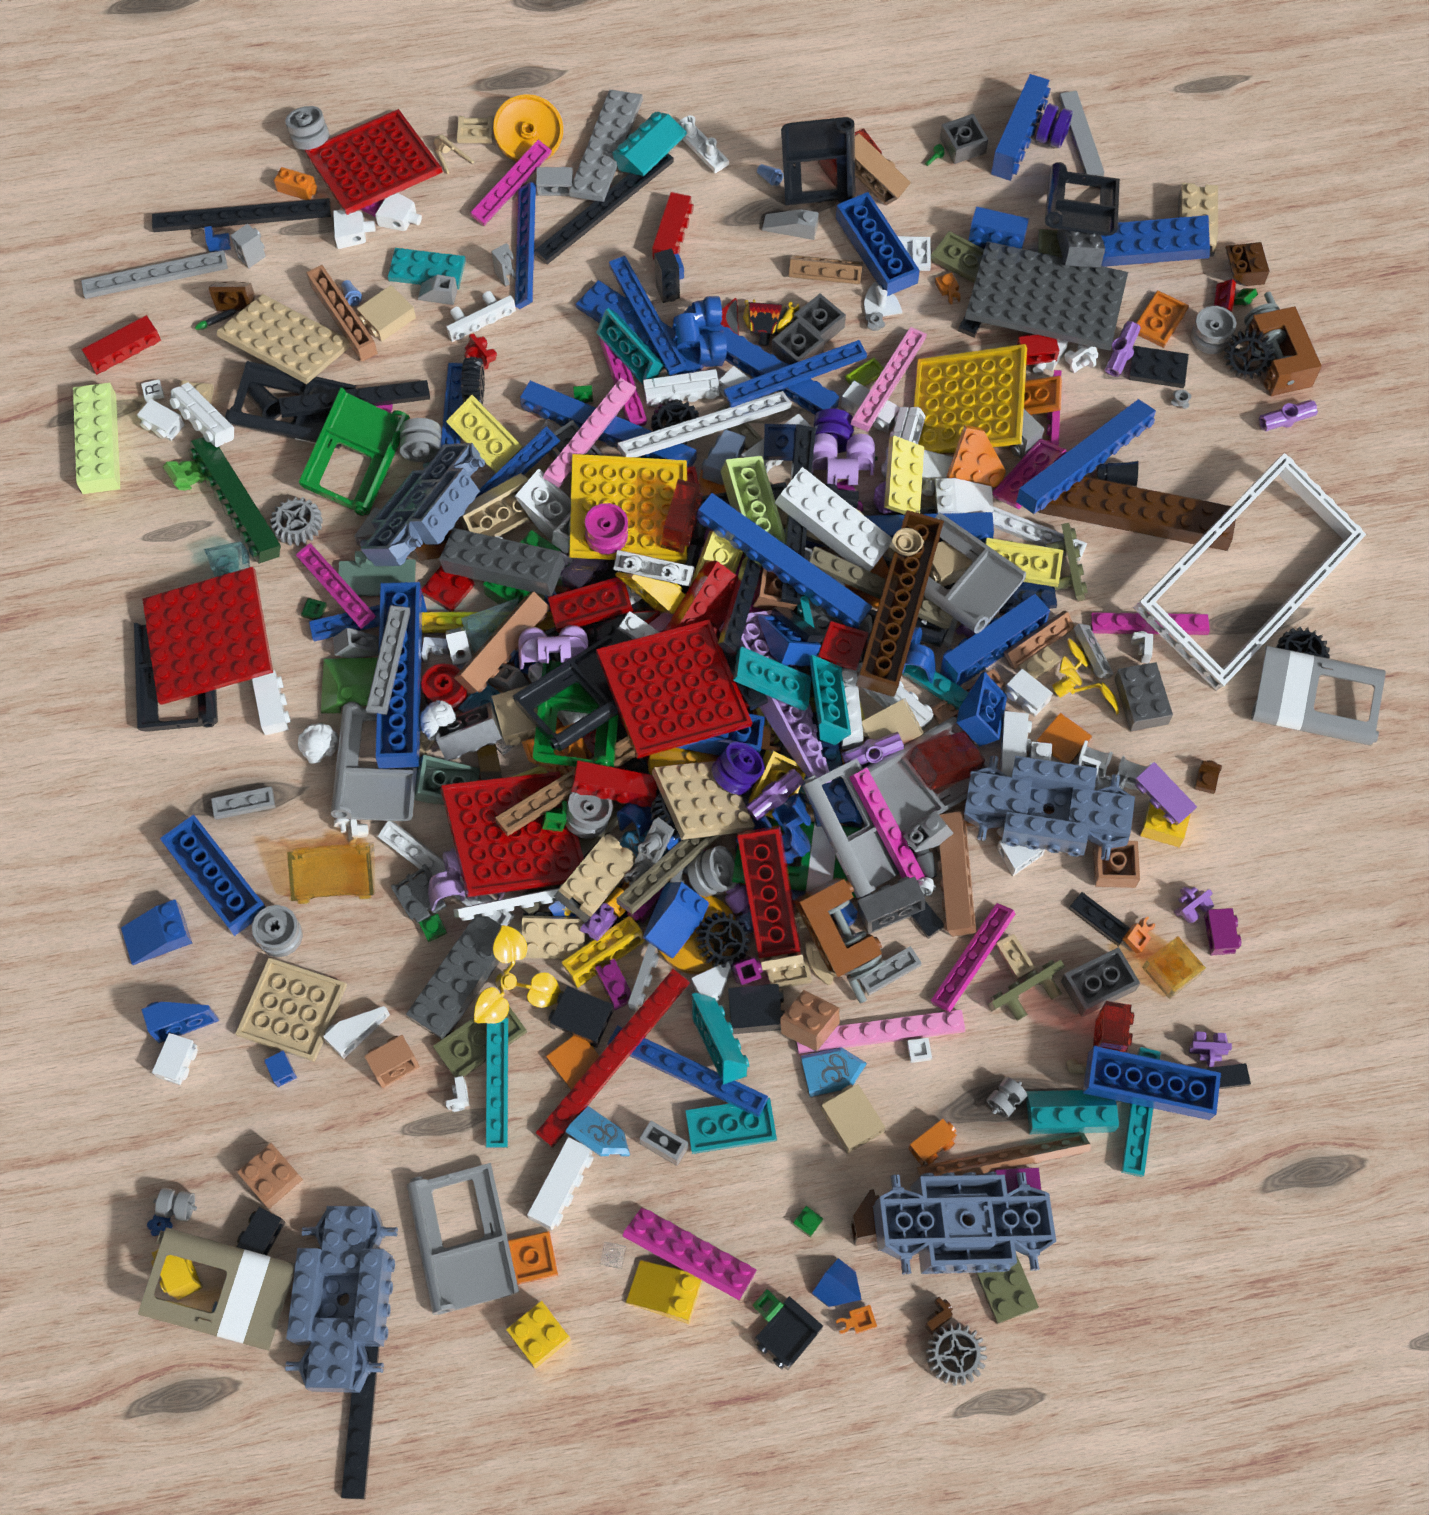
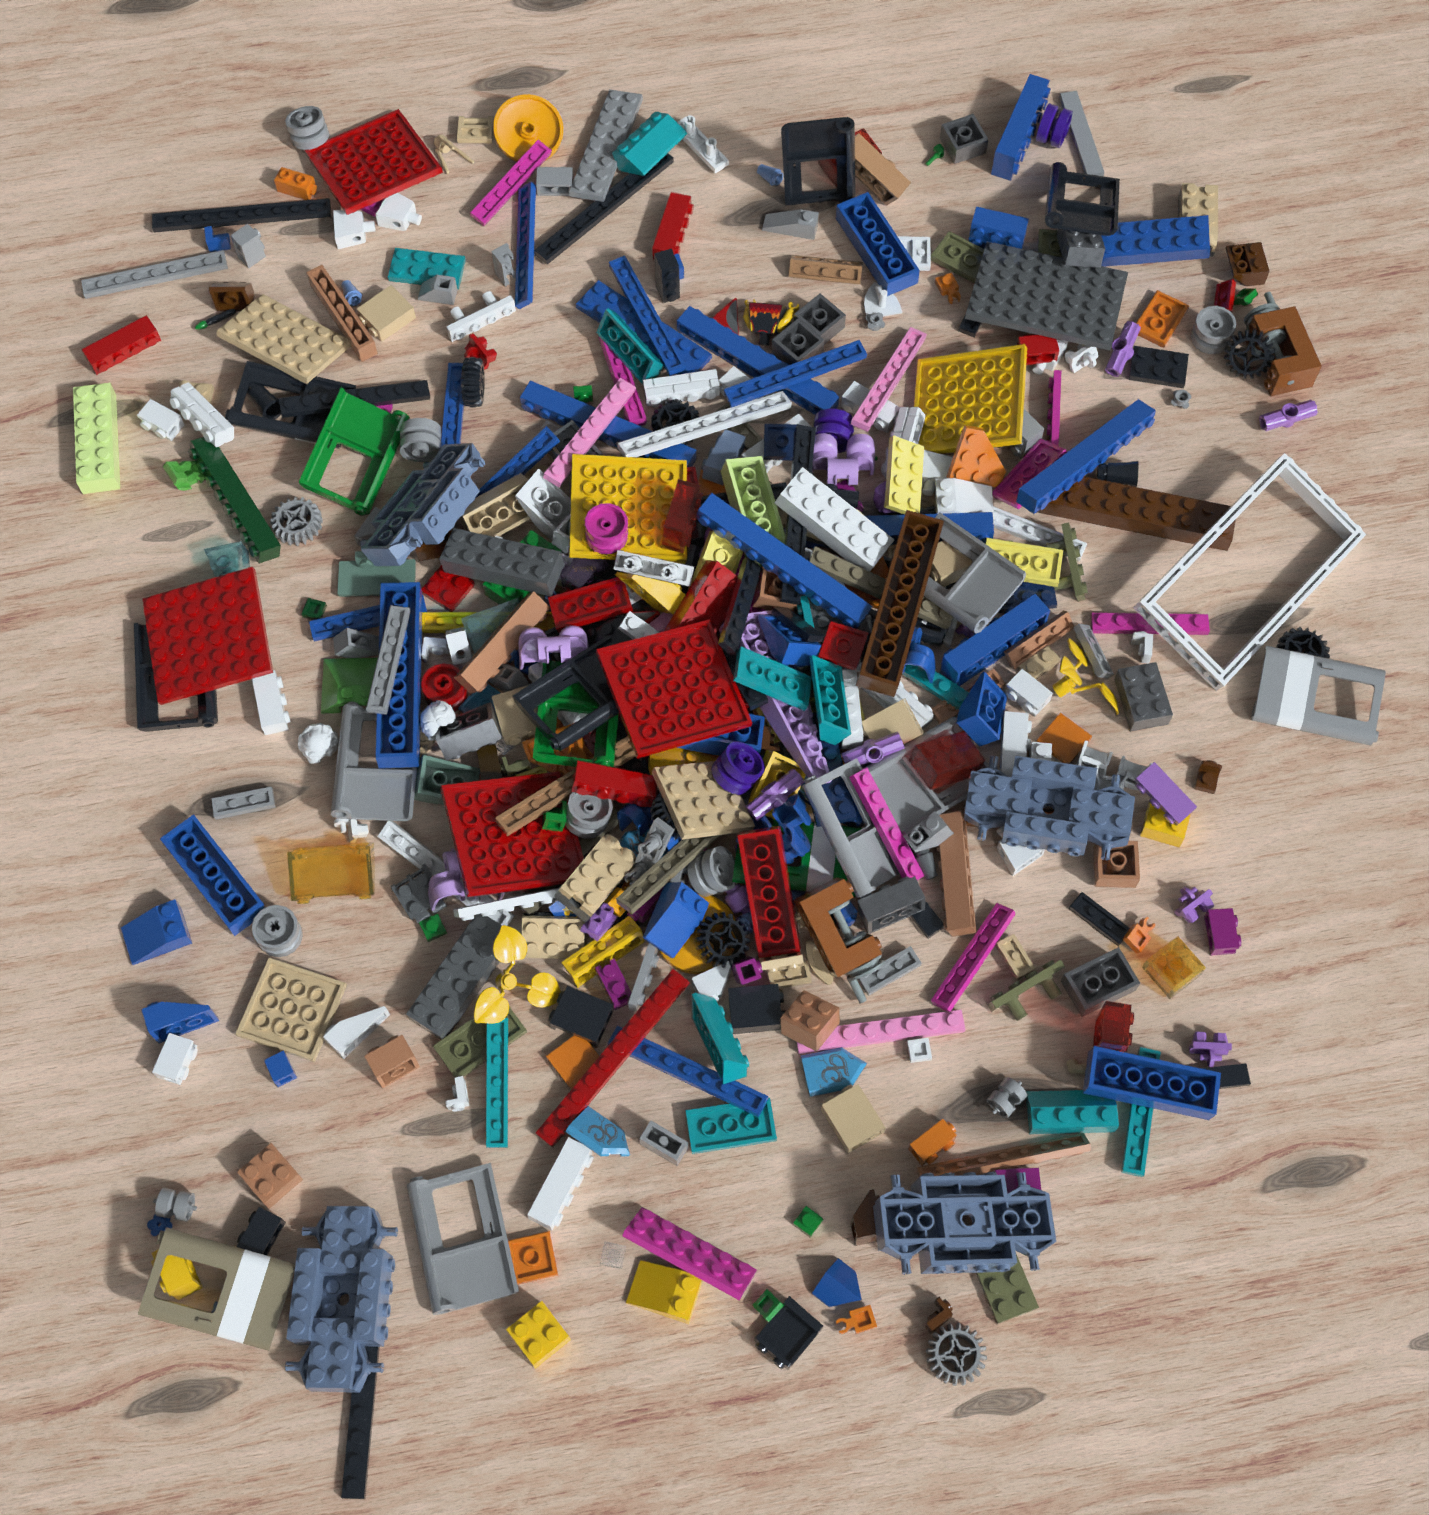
(152, 390): white tile -> none
(335, 585): dark pink plate -> none
(487, 434): light yellow plate -> none
(516, 768): none -> olive bracket
(687, 327): blue piece -> none
(865, 373): lime tile -> none
(906, 542): tan hat -> none
(927, 886): white plate -> none
(1043, 395): orange tile -> none

